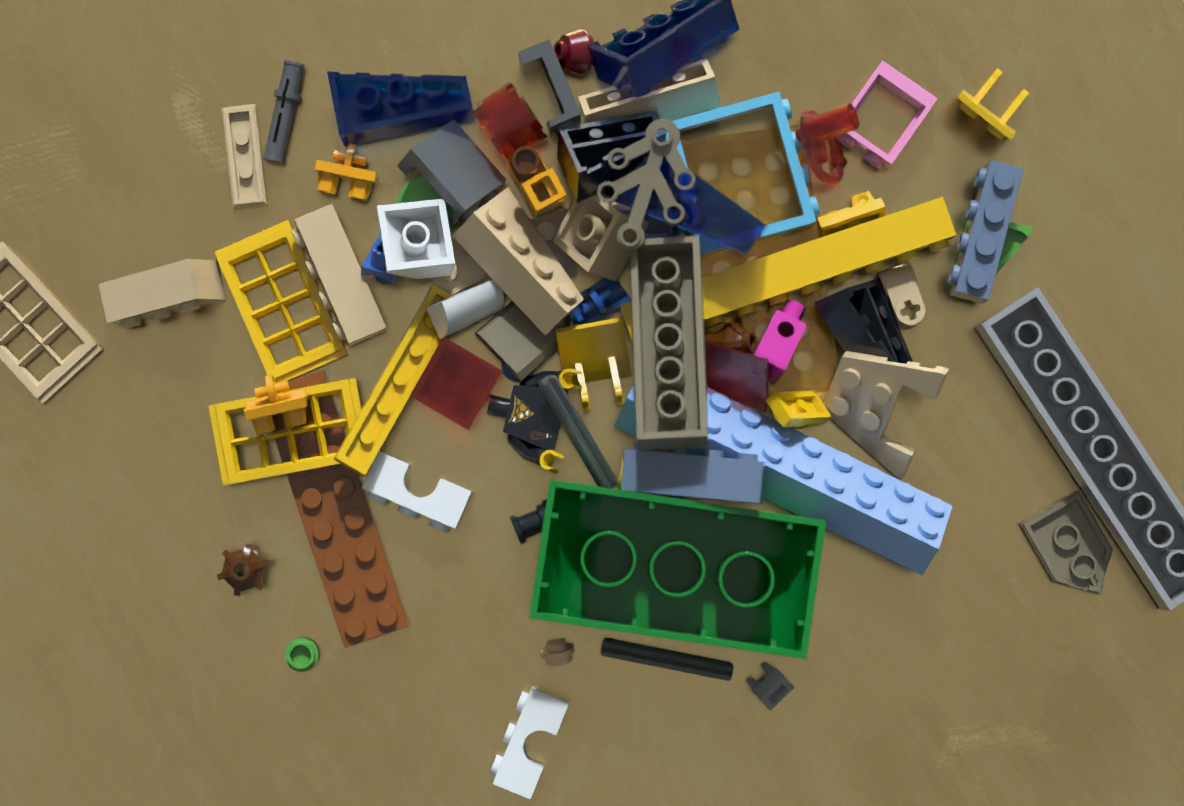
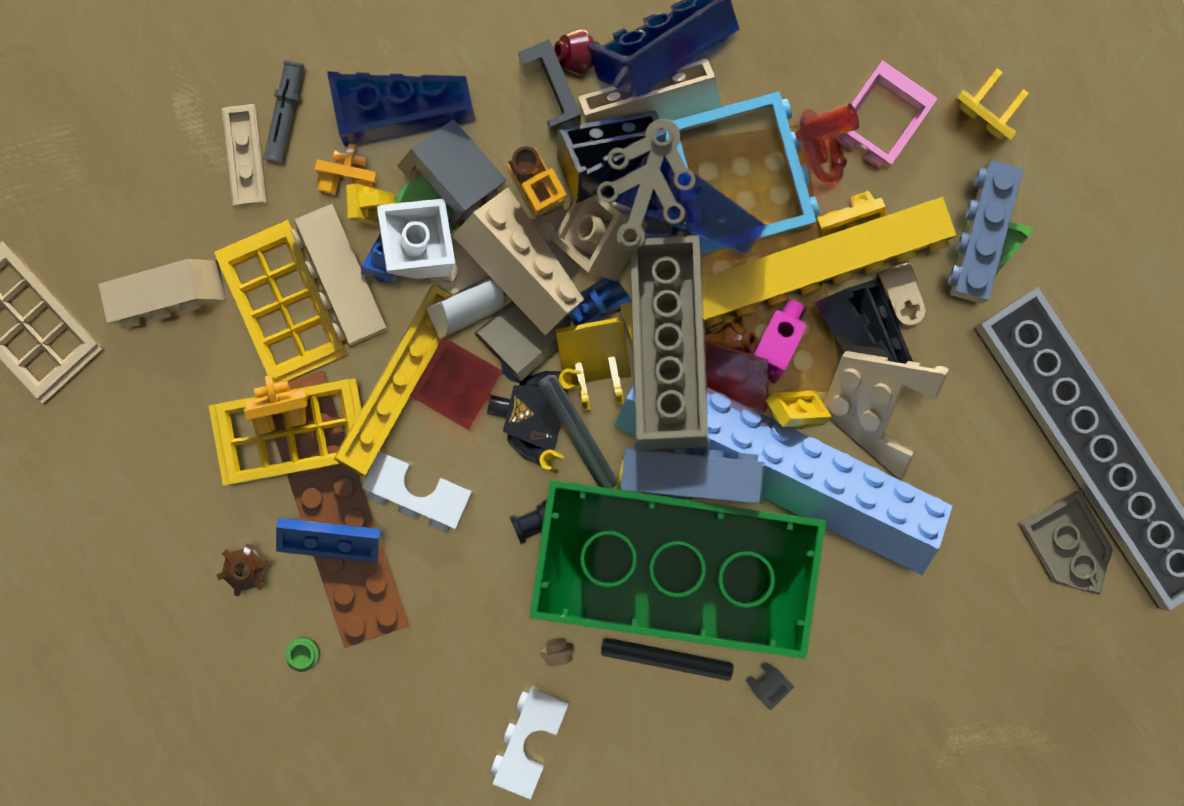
(328, 540): none -> blue plate
(363, 203): none -> yellow hinge
(509, 120): clear red brick -> none

